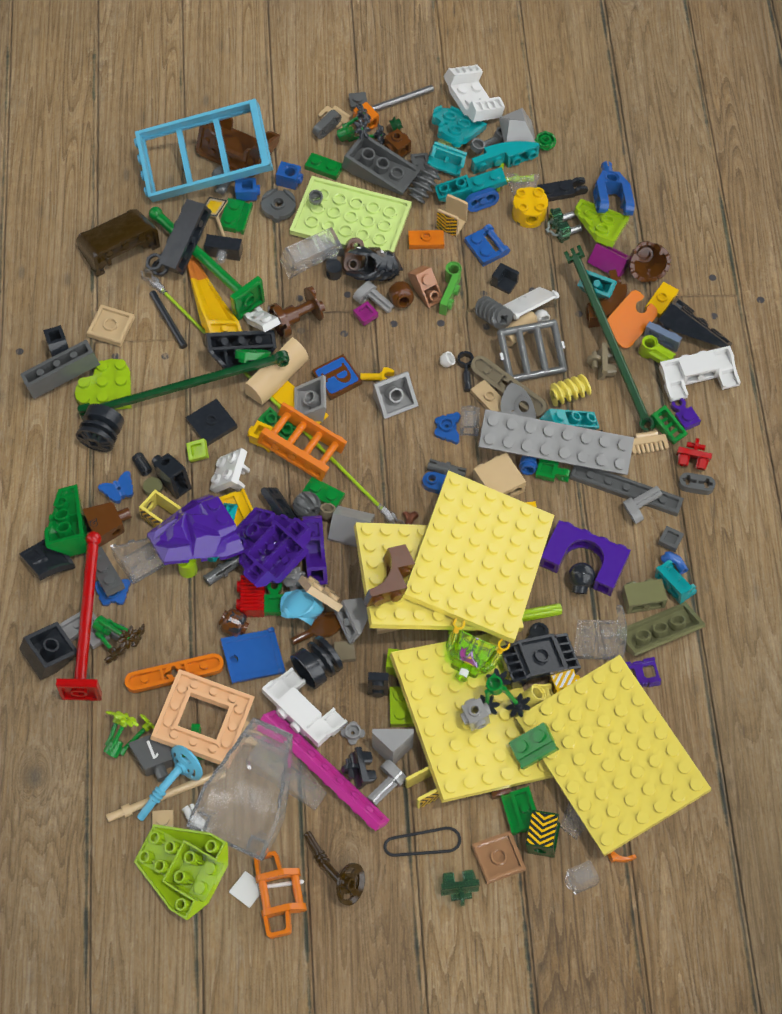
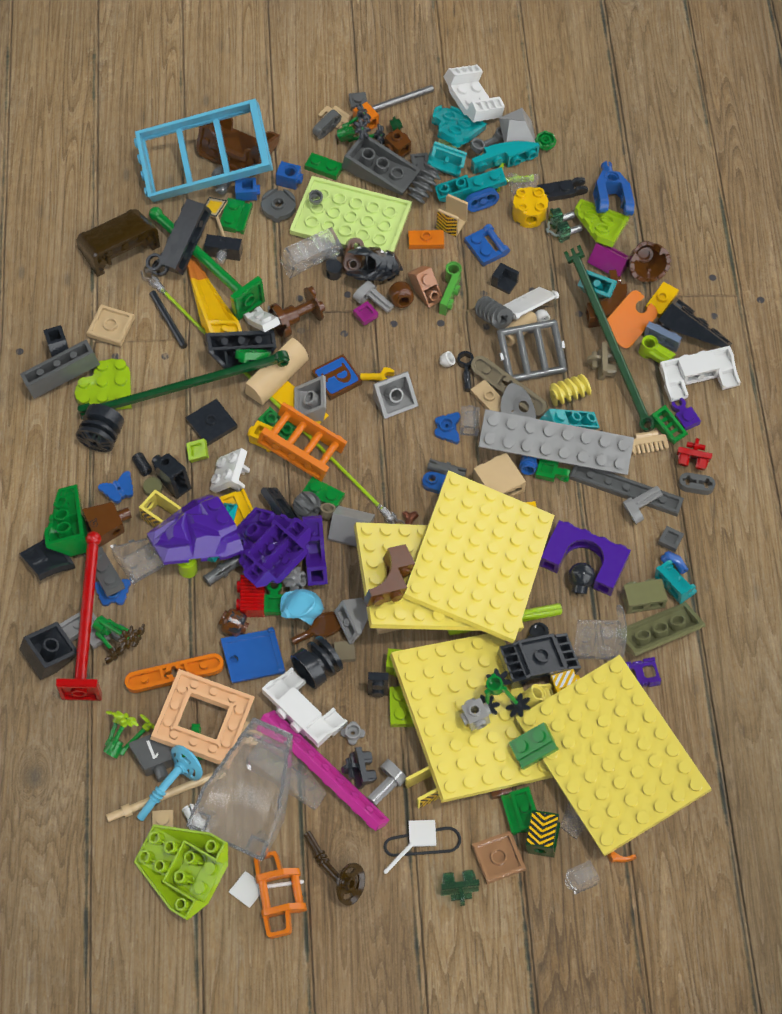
(322, 593): tan plate -> none
(392, 743): light grey slope -> none
(421, 834): none -> white piece
(470, 654): clear neon green torso -> none

